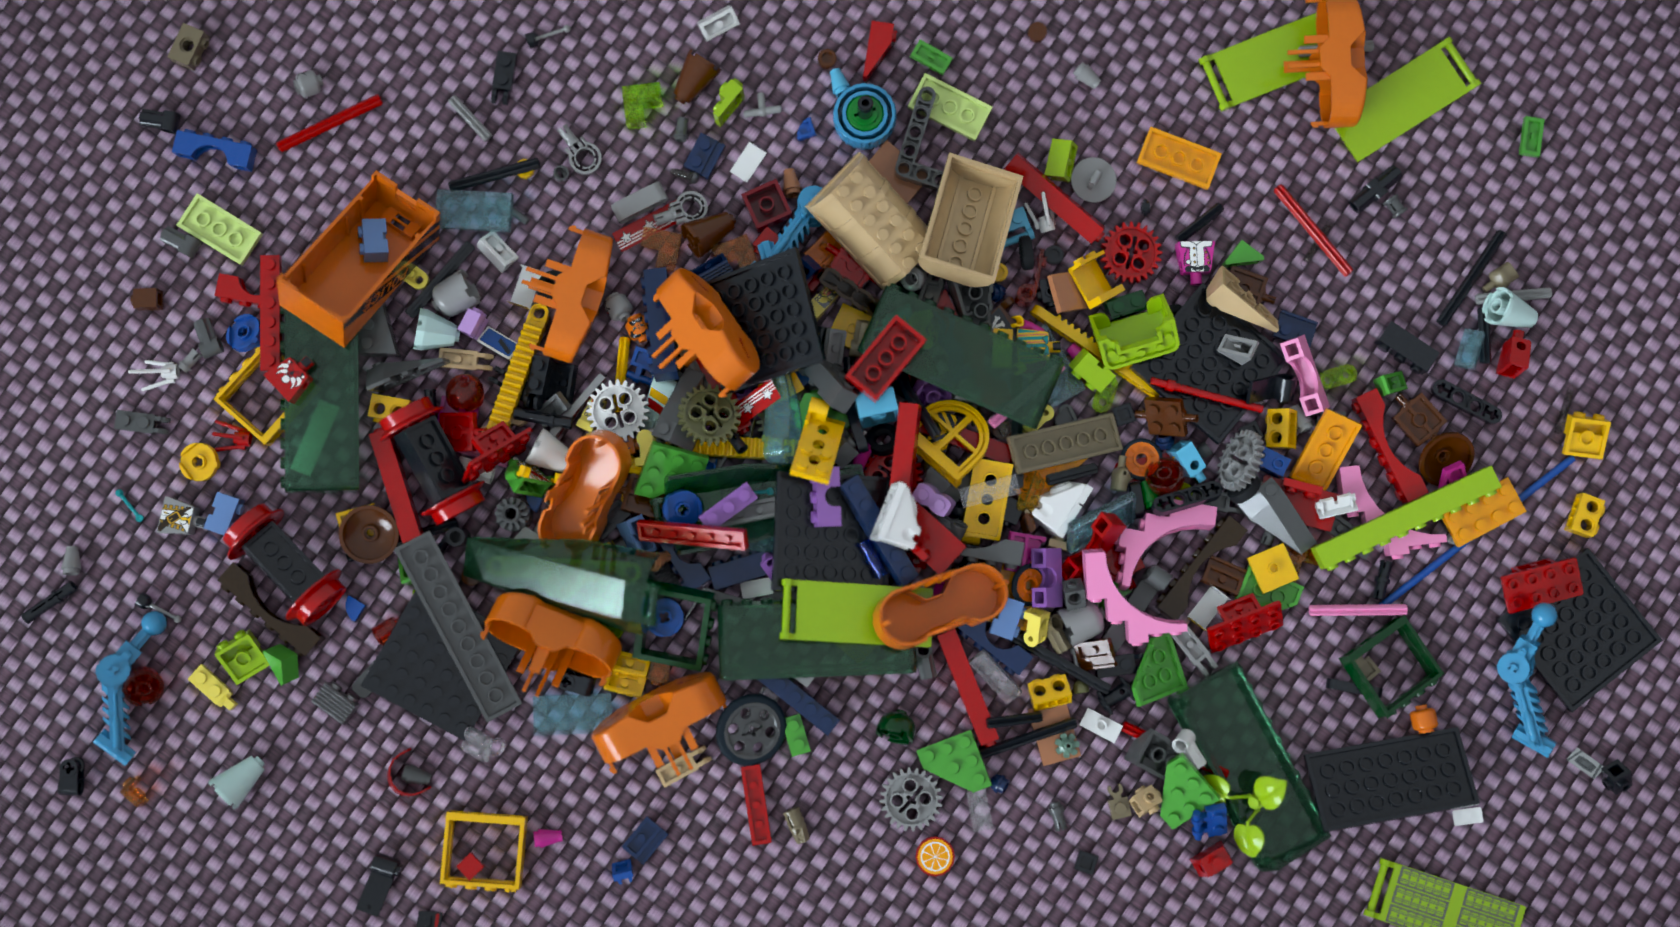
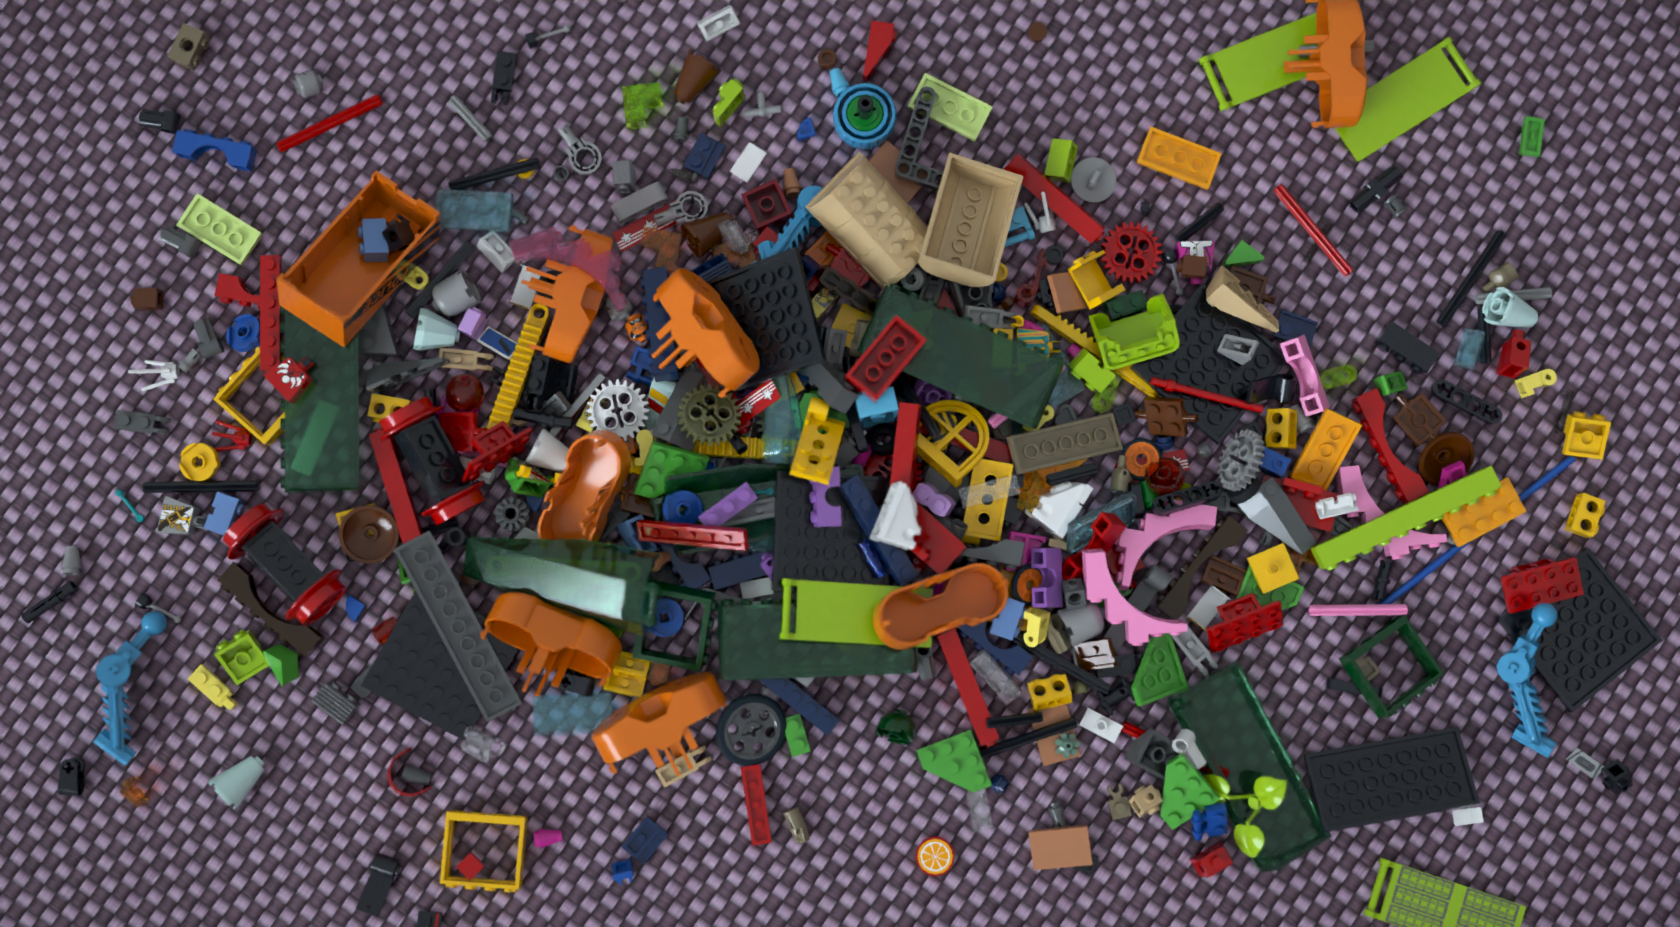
(143, 686): clear red cylinder -> none
(201, 486): none -> black axle
(398, 235): none -> black brick
(547, 246): none -> clear pink arch
(622, 366): yellow axle -> none
(624, 177): none -> flat silver brick
(735, 237): none -> clear piece
(924, 810): light grey gear -> none
(931, 57): bright green plate -> none
(988, 316): none -> light grey hinge
(1026, 252): black tyre -> none
(1027, 523): reddish brown tile -> none
(1060, 847): none -> nougat tile
(1086, 75): light grey cone -> none
(1171, 257): none -> hinge
(1187, 454): medium azure torso -> none
(1192, 267): none -> reddish brown brick
(1423, 719): orange head -> none
(1540, 379): none -> light yellow leg

